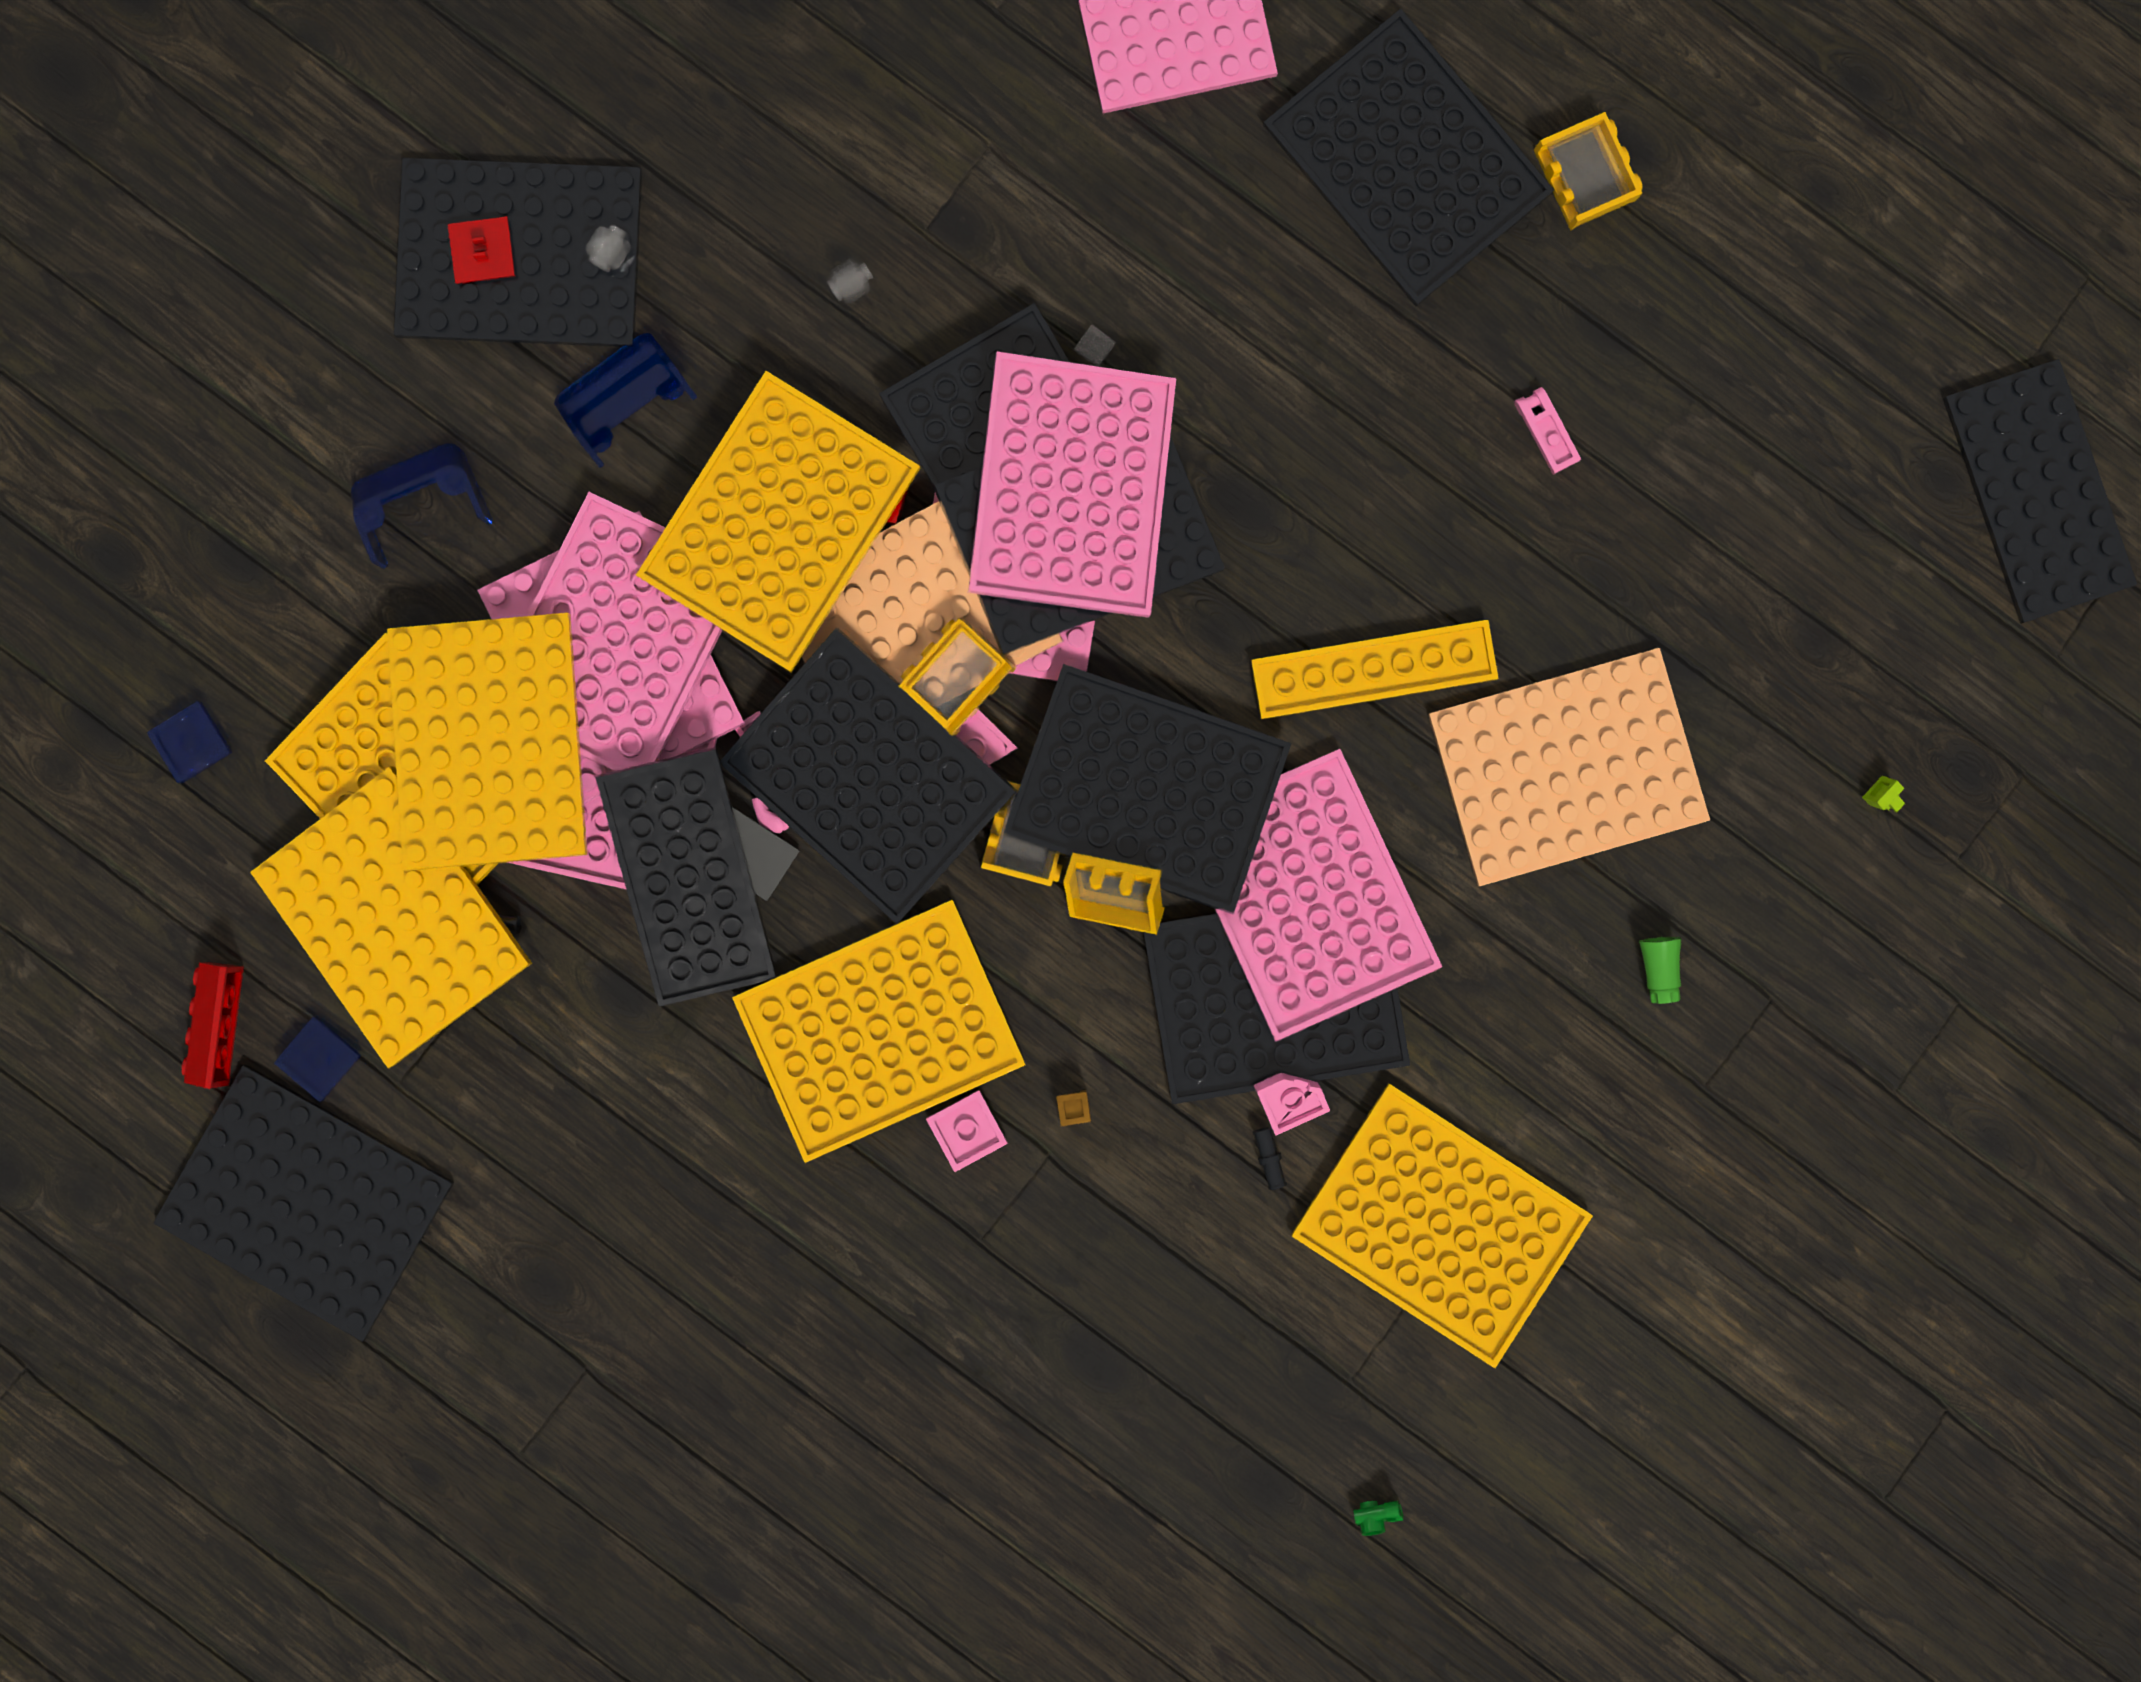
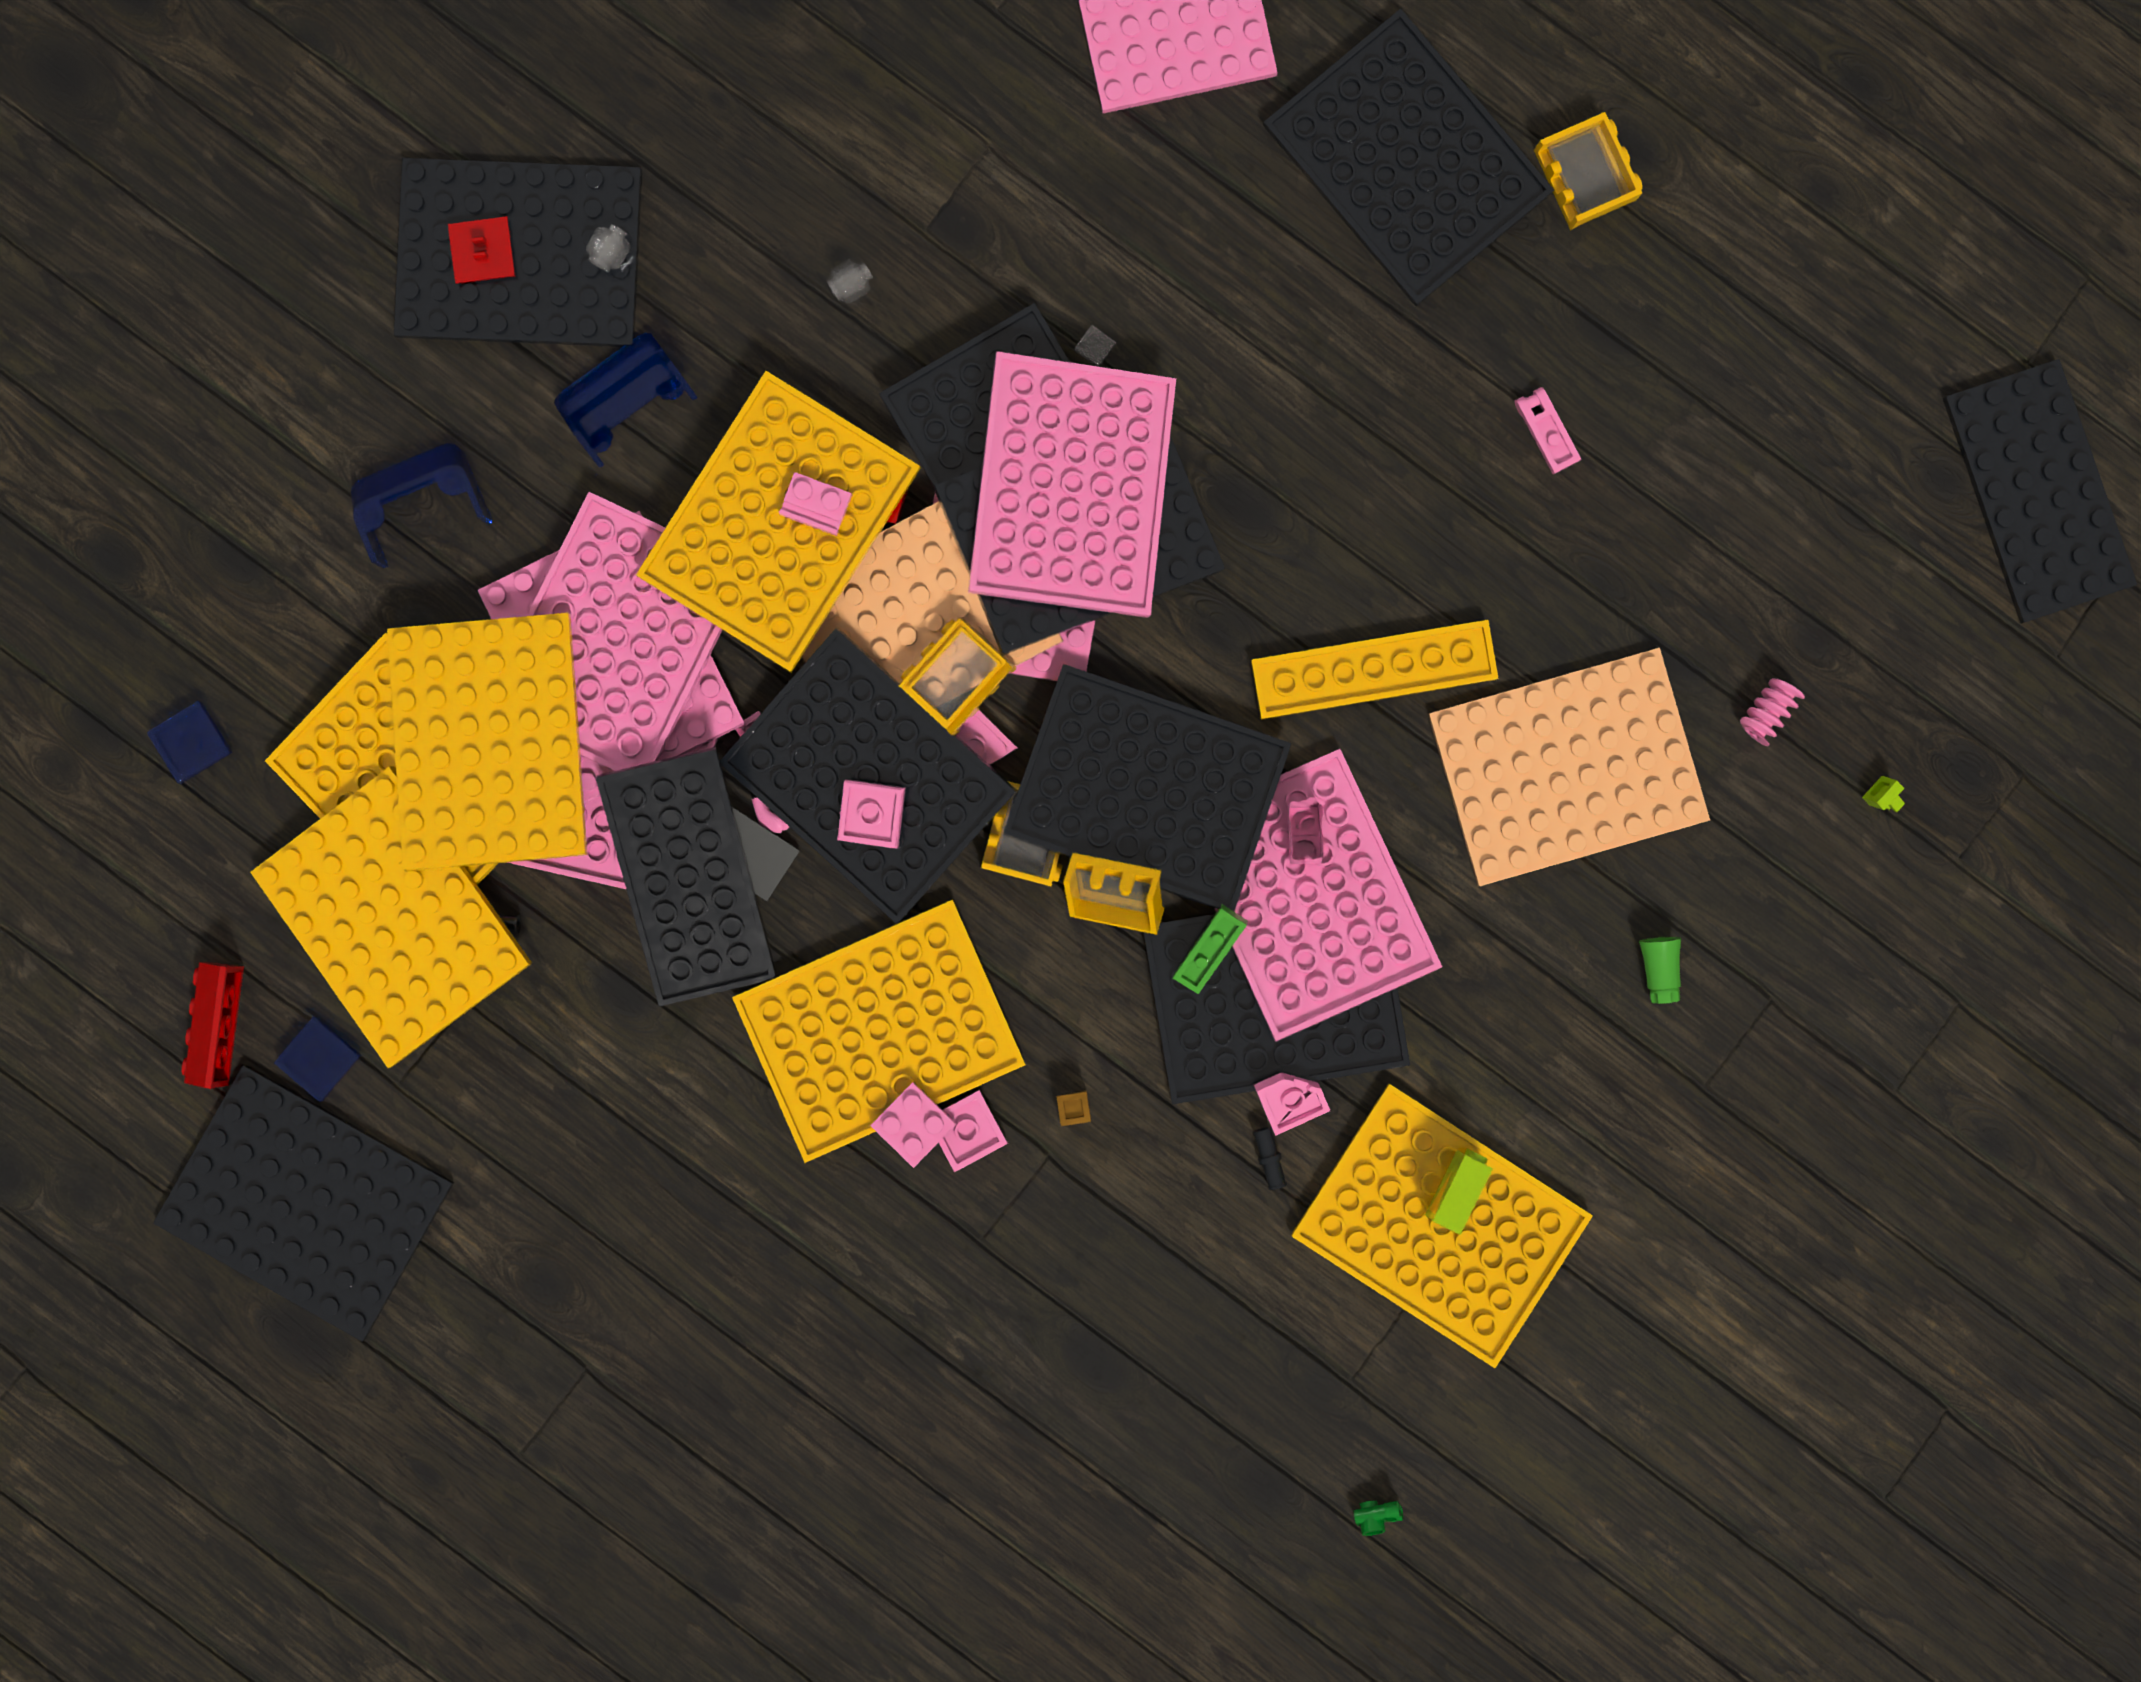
(815, 504): none -> bright pink plate
(871, 813): none -> bright pink plate
(913, 1124): none -> bright pink plate
(1210, 949): none -> bright green plate
(1297, 835): none -> bright pink piece
(1459, 1190): none -> lime brick
(1770, 709): none -> bright pink piece

